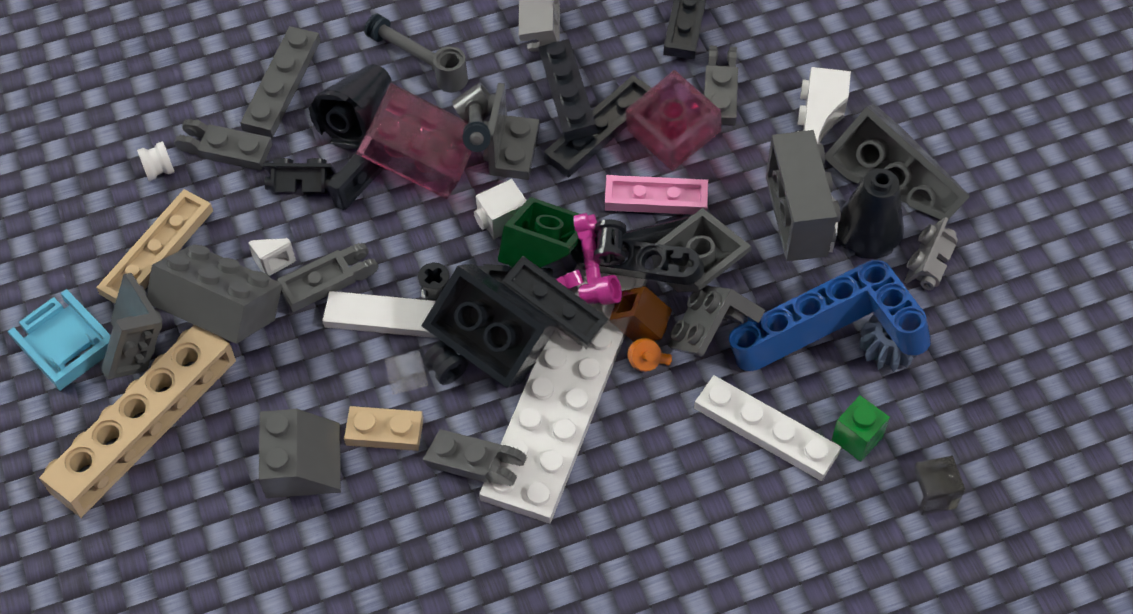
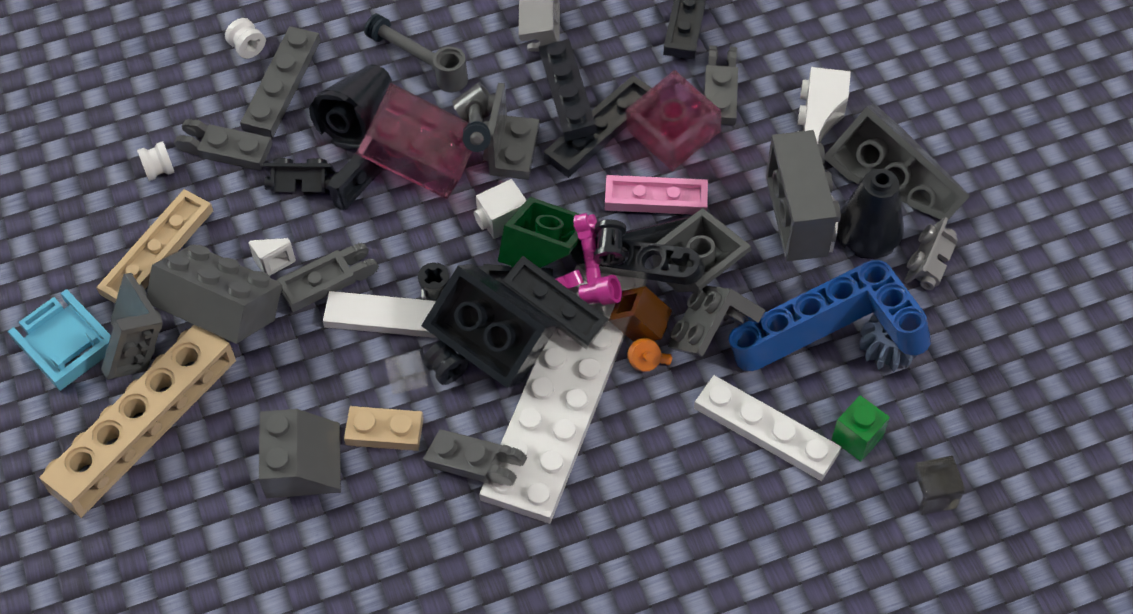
(245, 38): none -> white wheel

